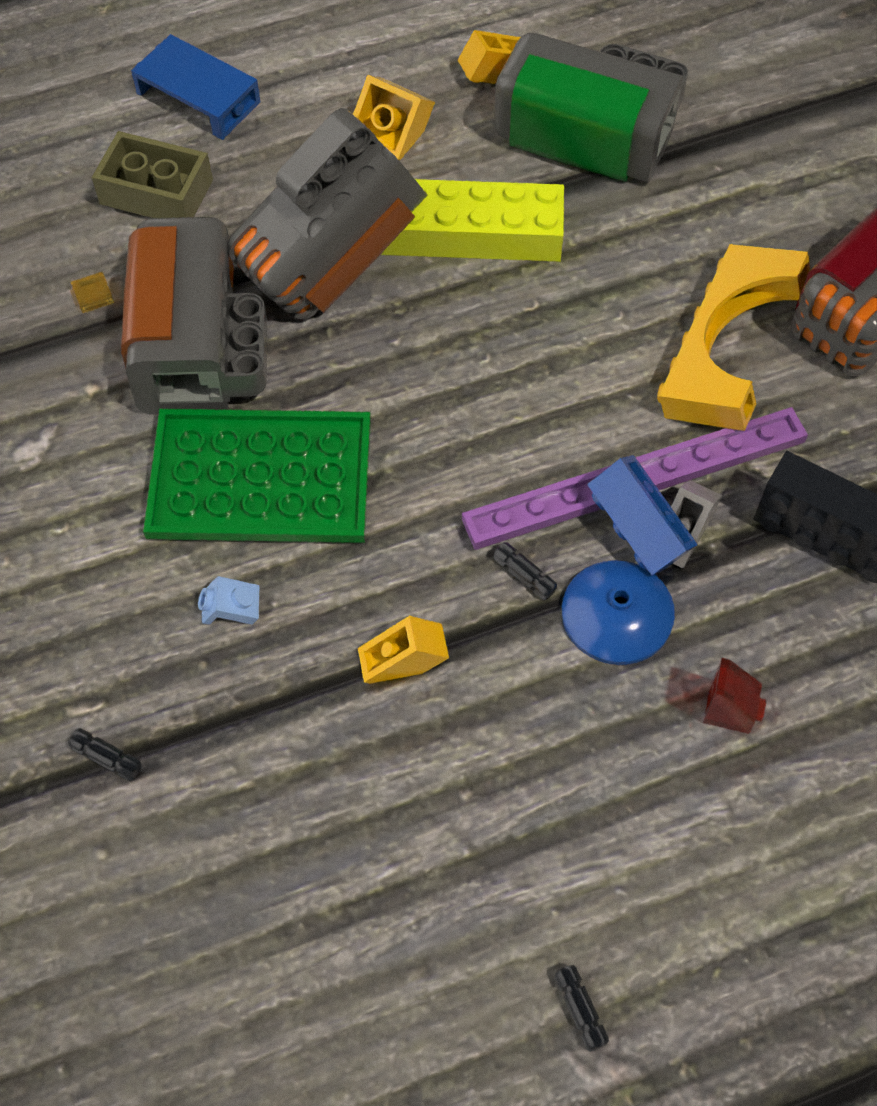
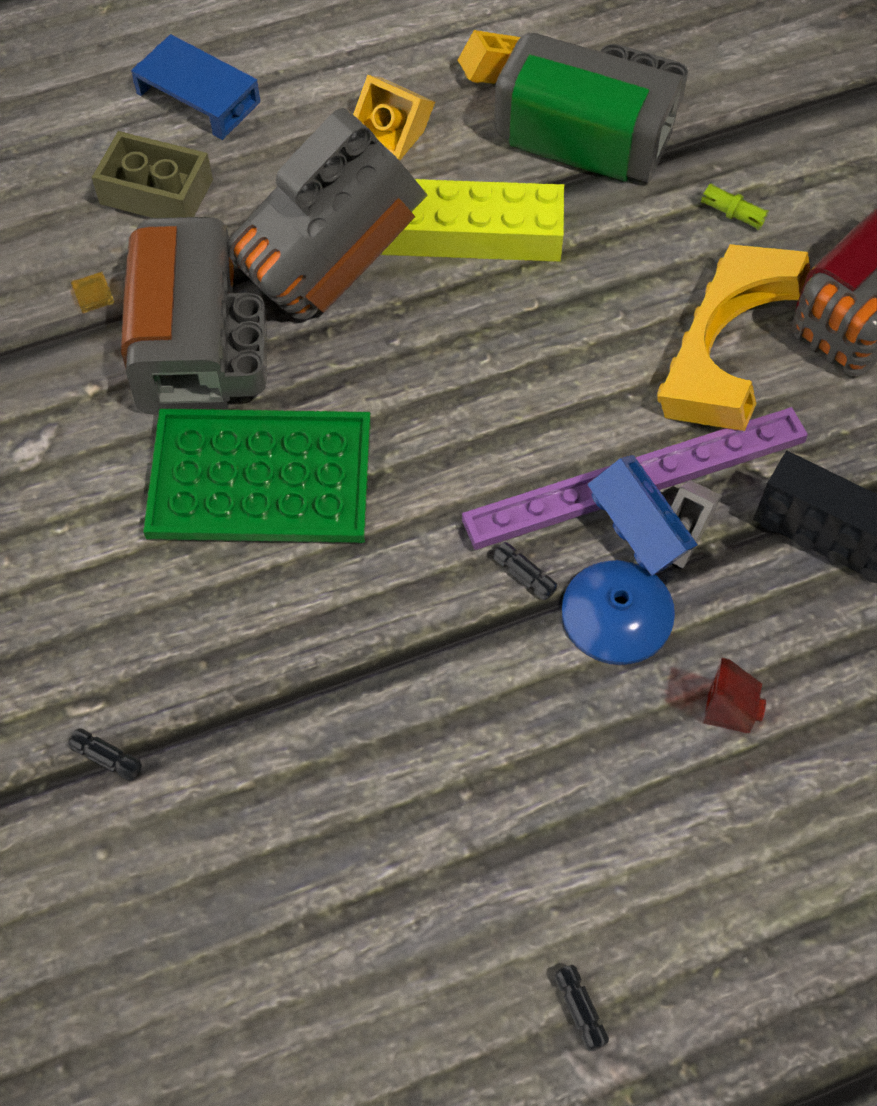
(229, 601): light blue bracket -> none
(403, 650): yellow slope -> none
(734, 206): none -> lime pin

